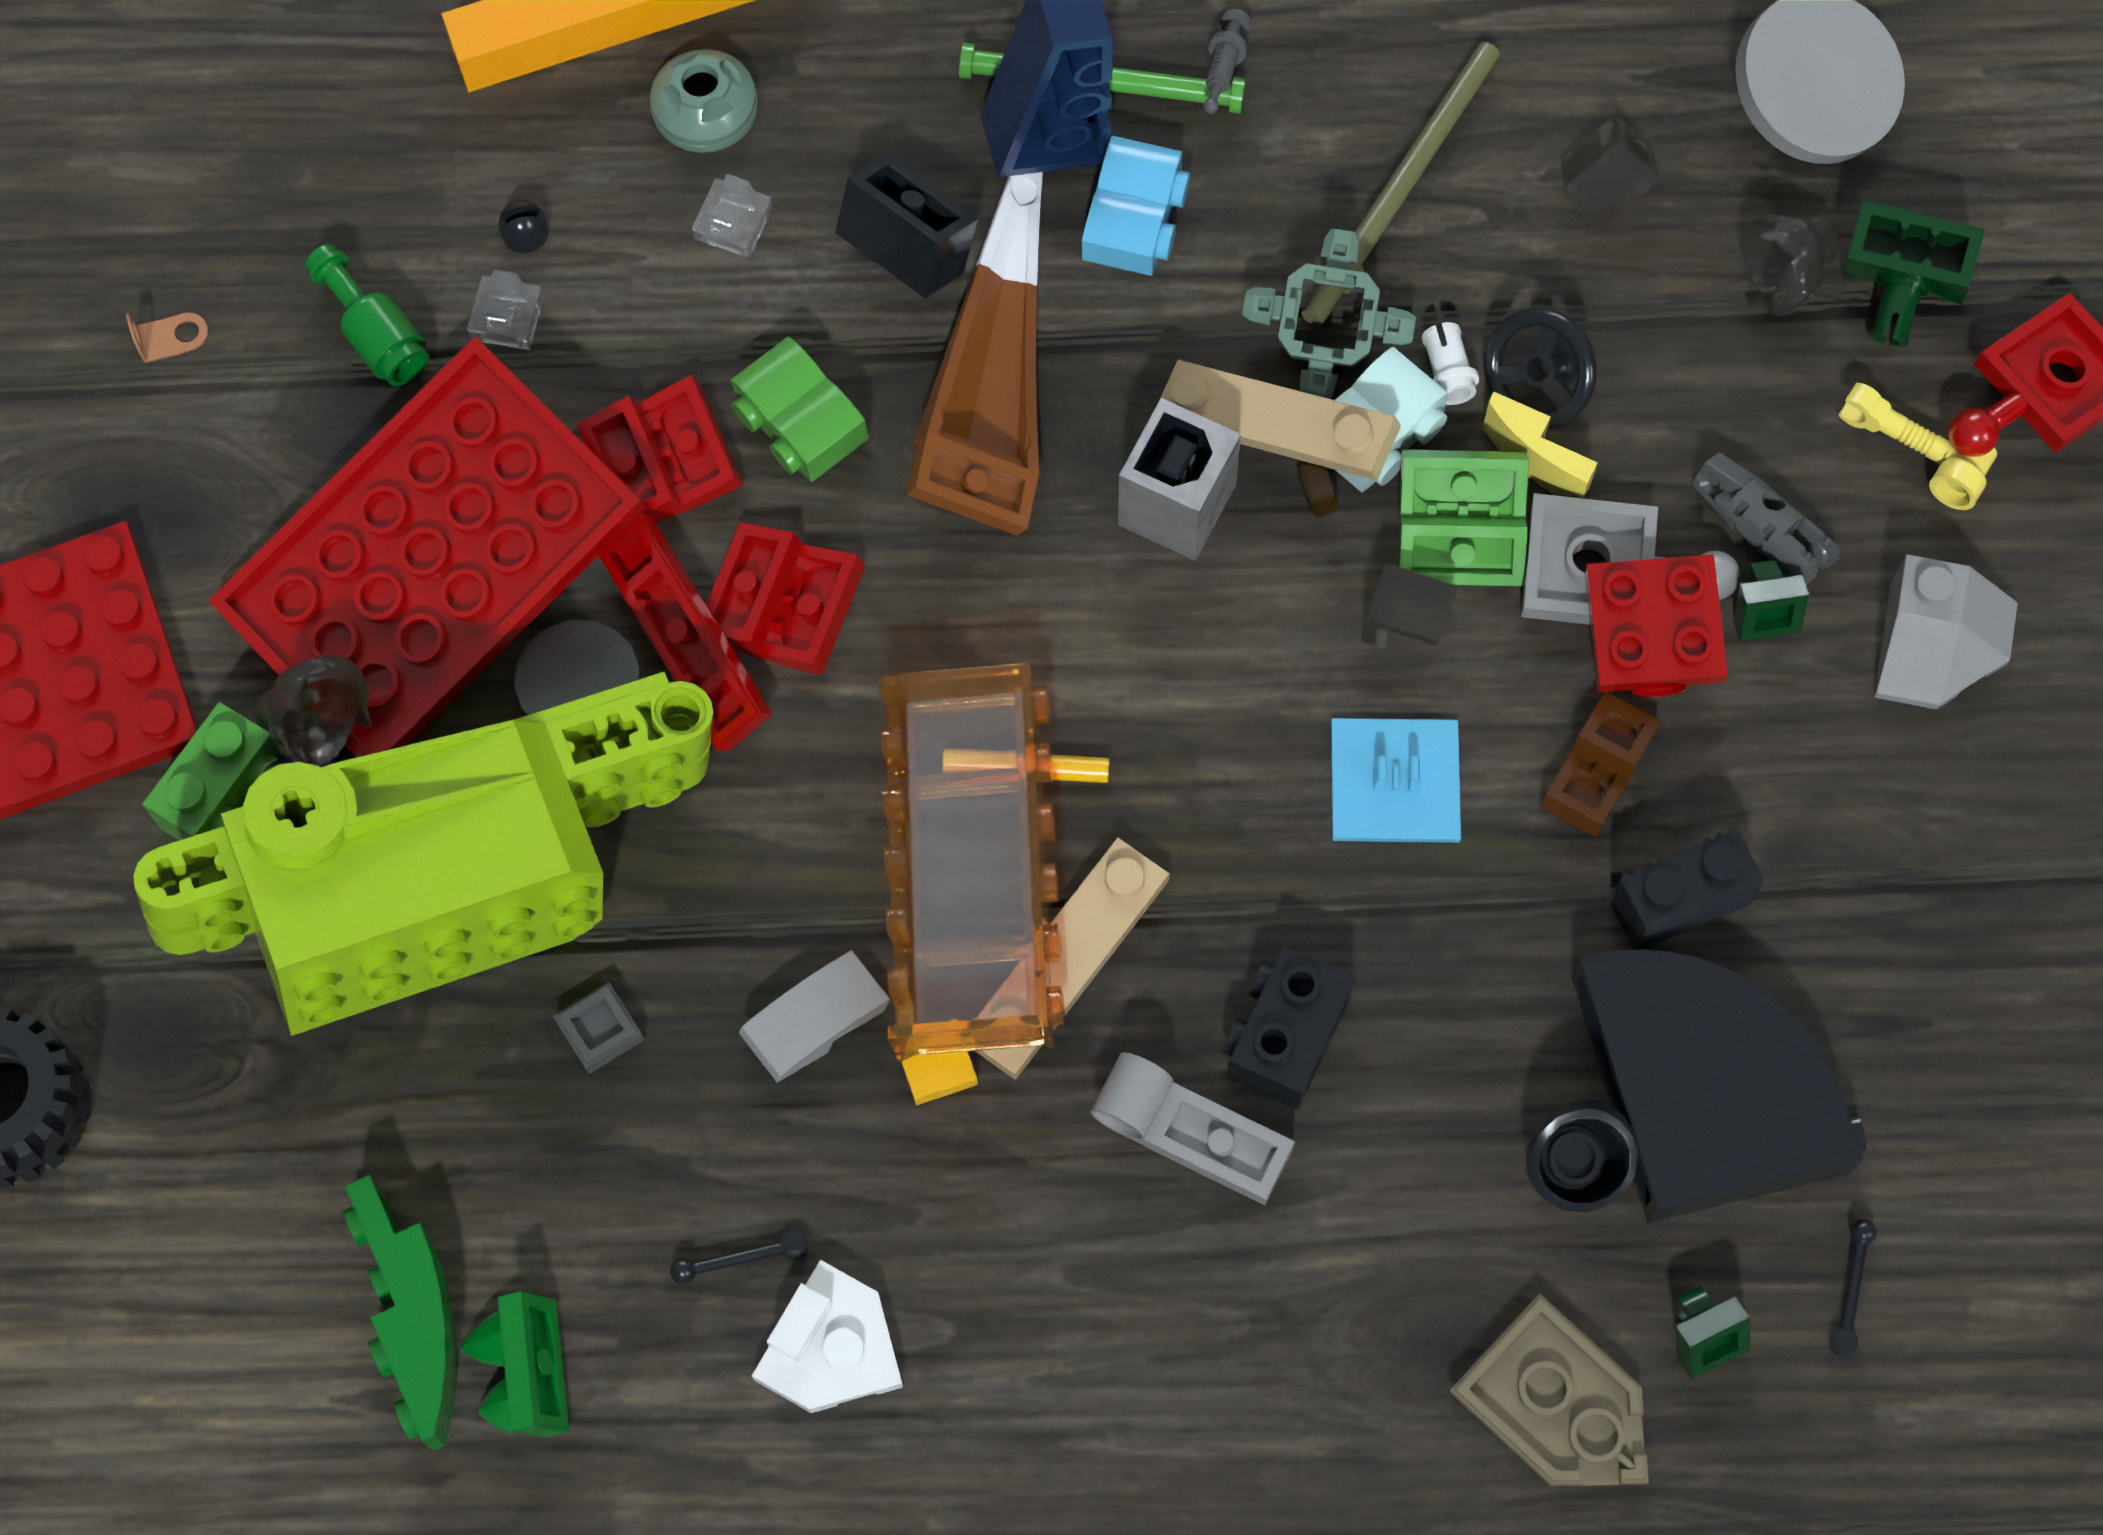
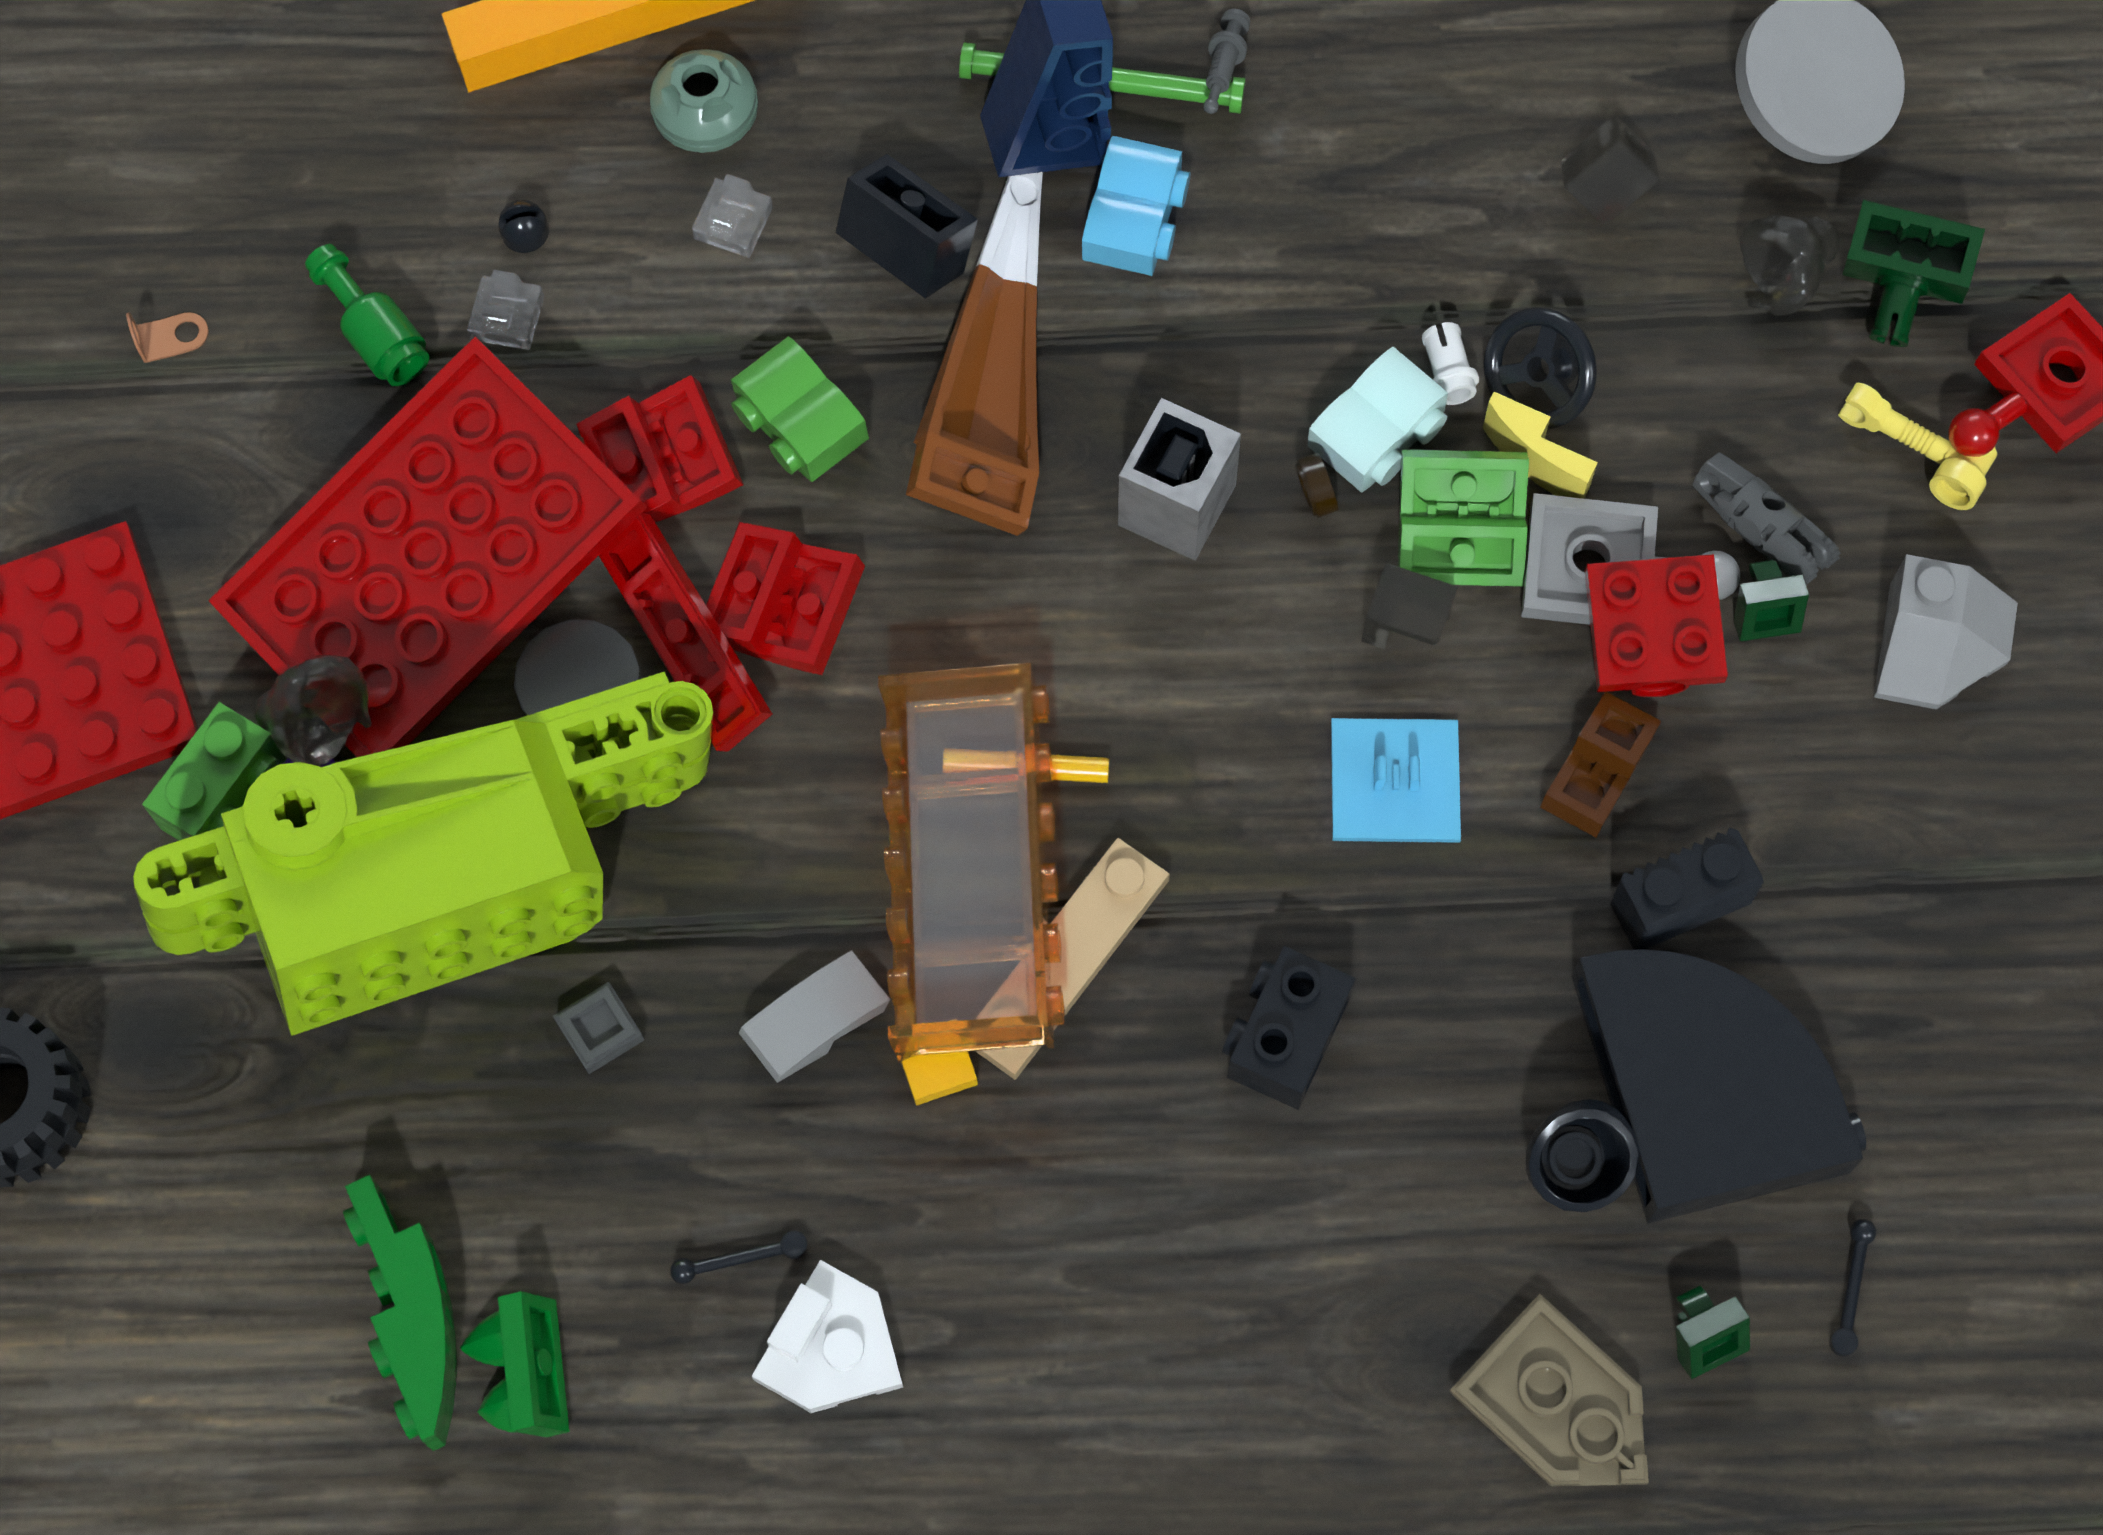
(1190, 1129): light grey plate -> none
(1287, 419): tan plate -> none
(1339, 251): sand green piece -> none
(1408, 173): olive bar -> none

